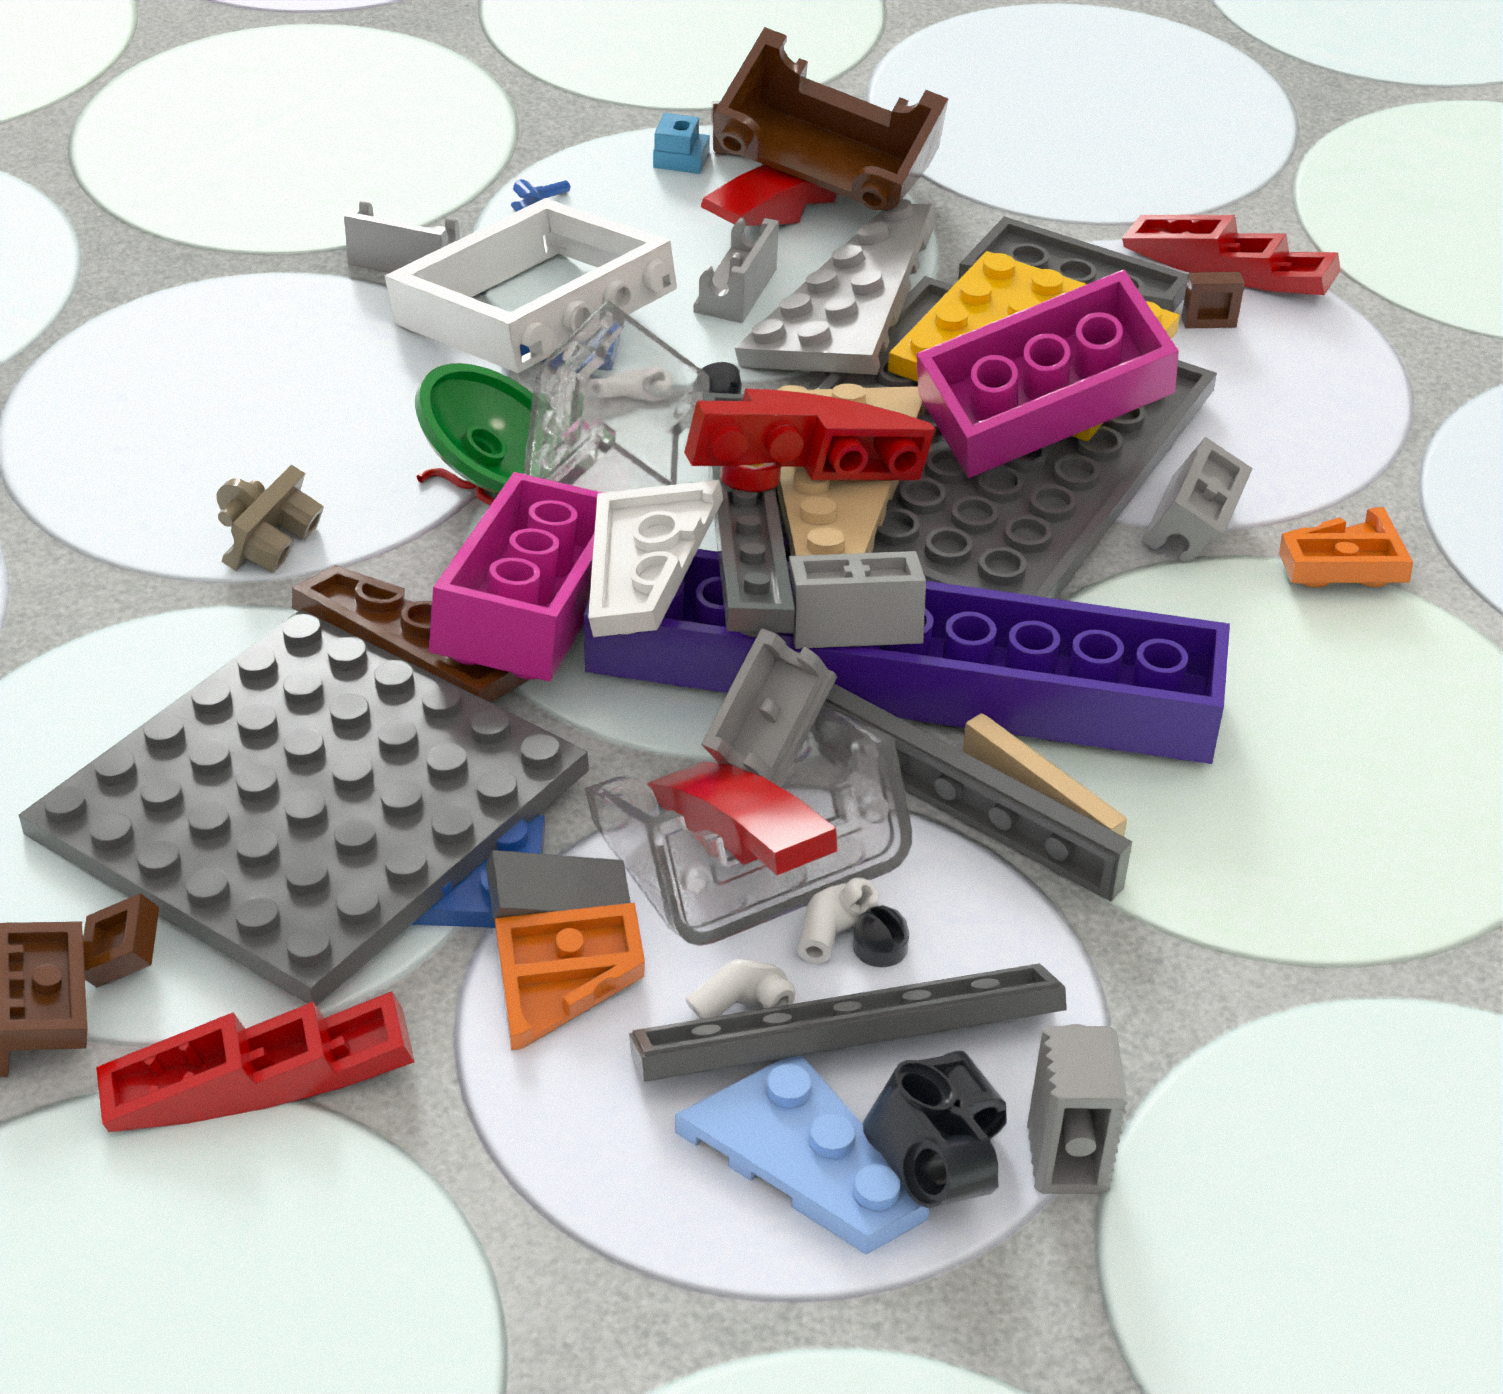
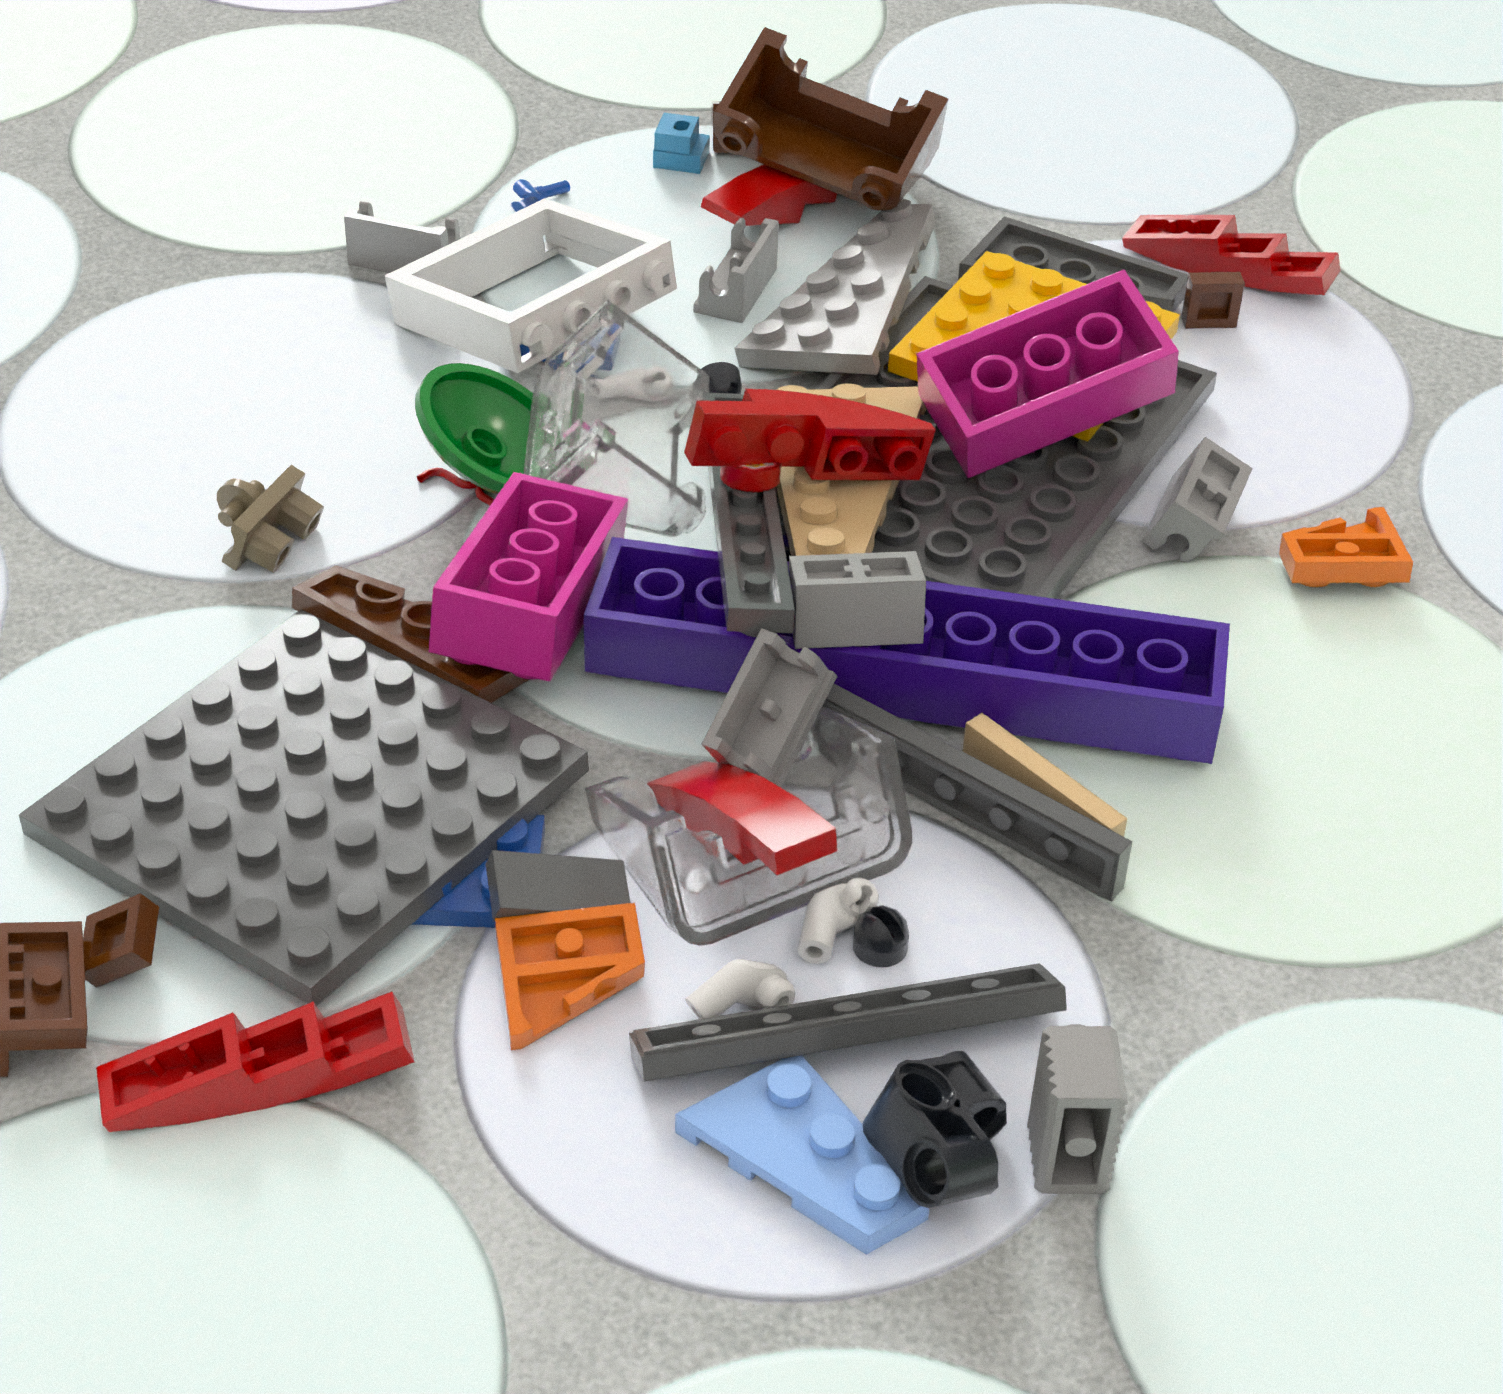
(644, 552): white wing -> none

